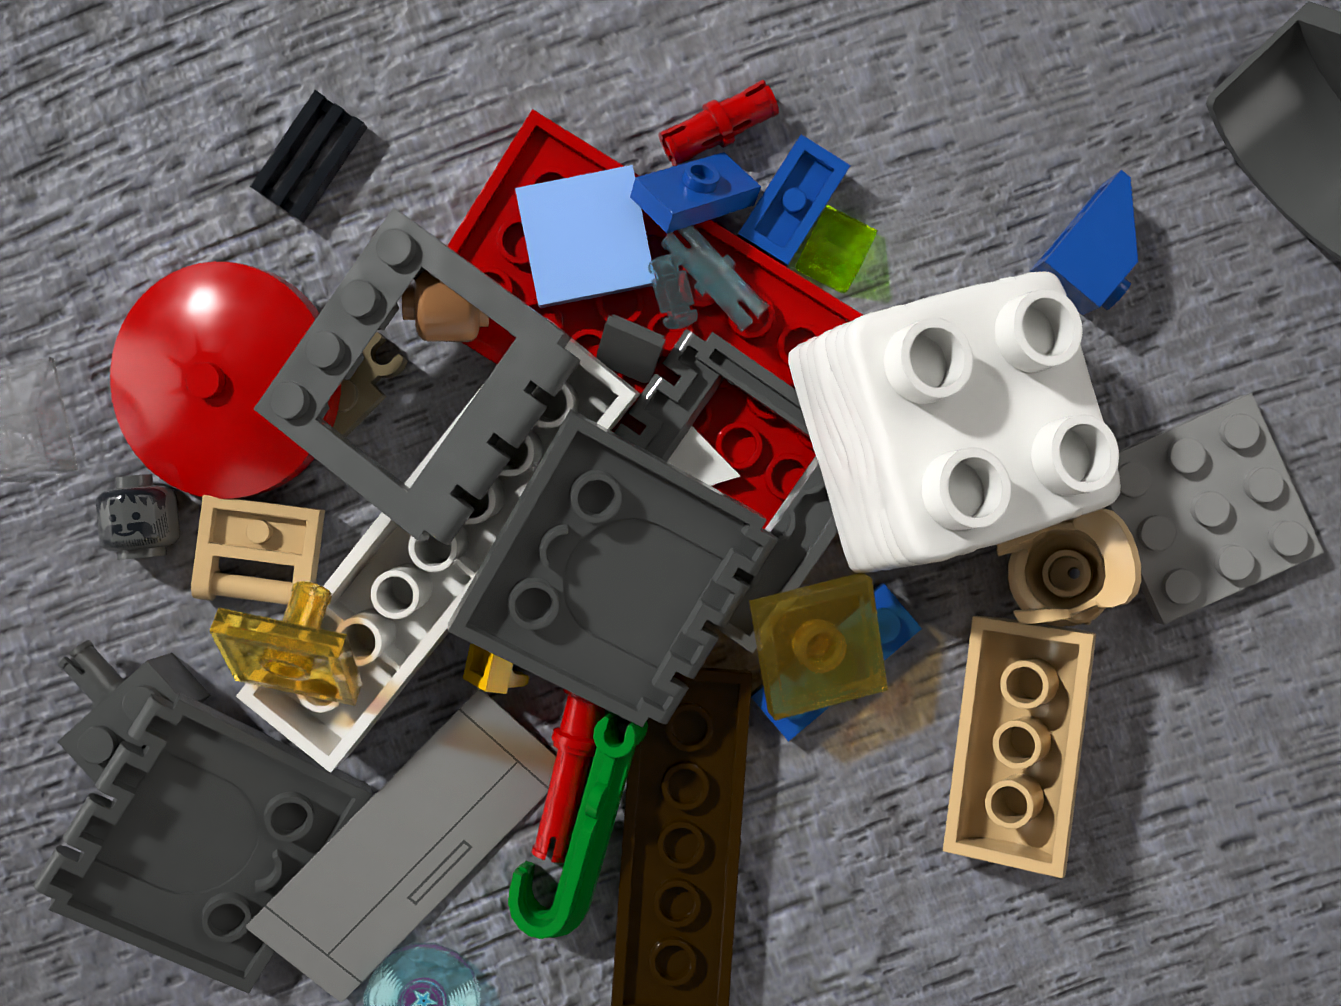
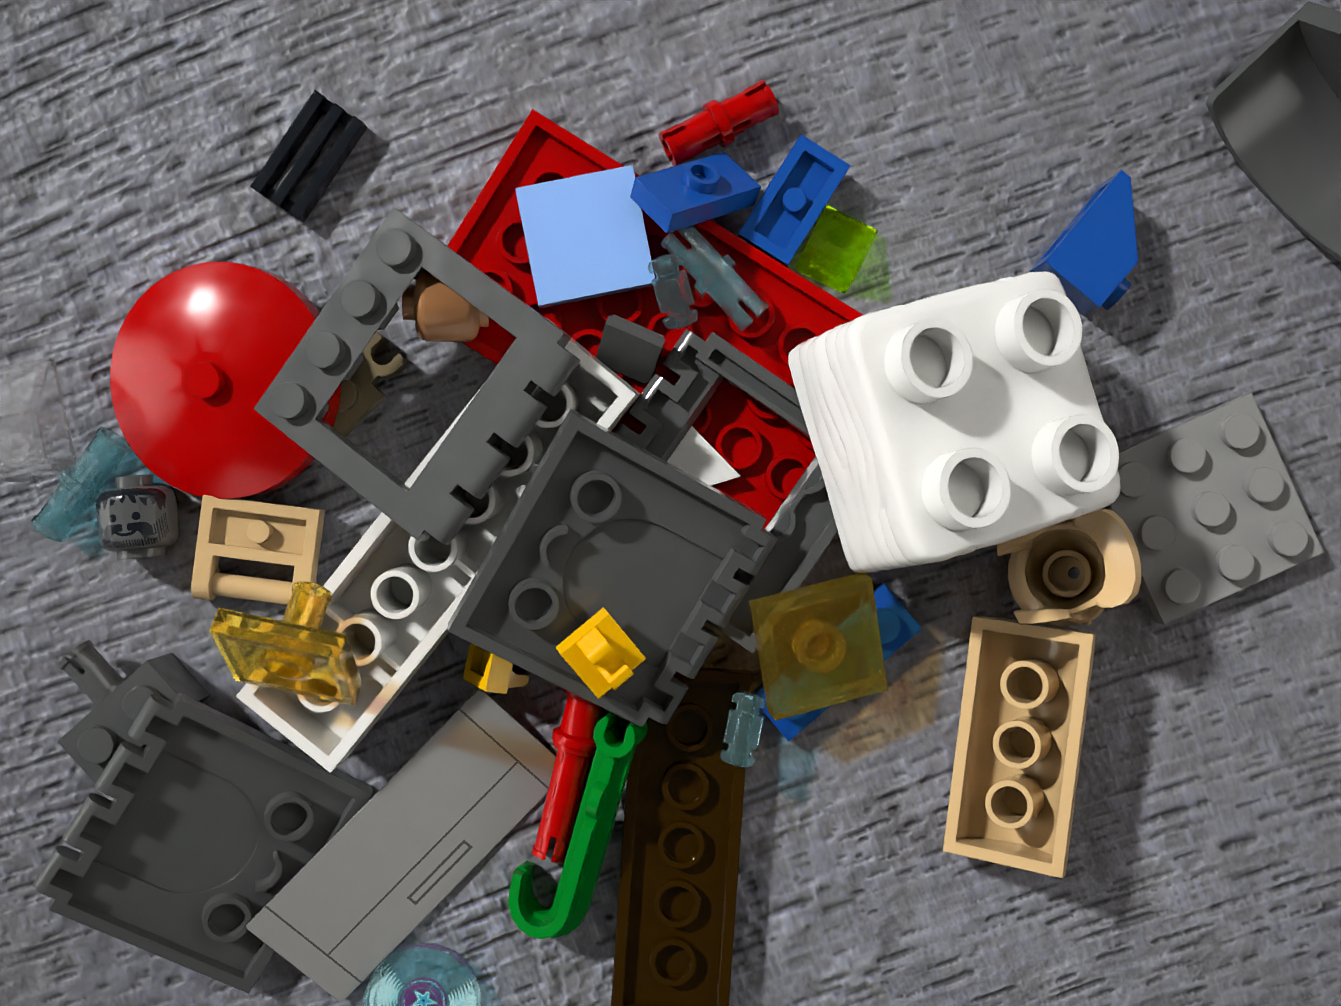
(81, 485): none -> clear light blue pin
(601, 653): none -> yellow tile
(743, 729): none -> clear light blue piece

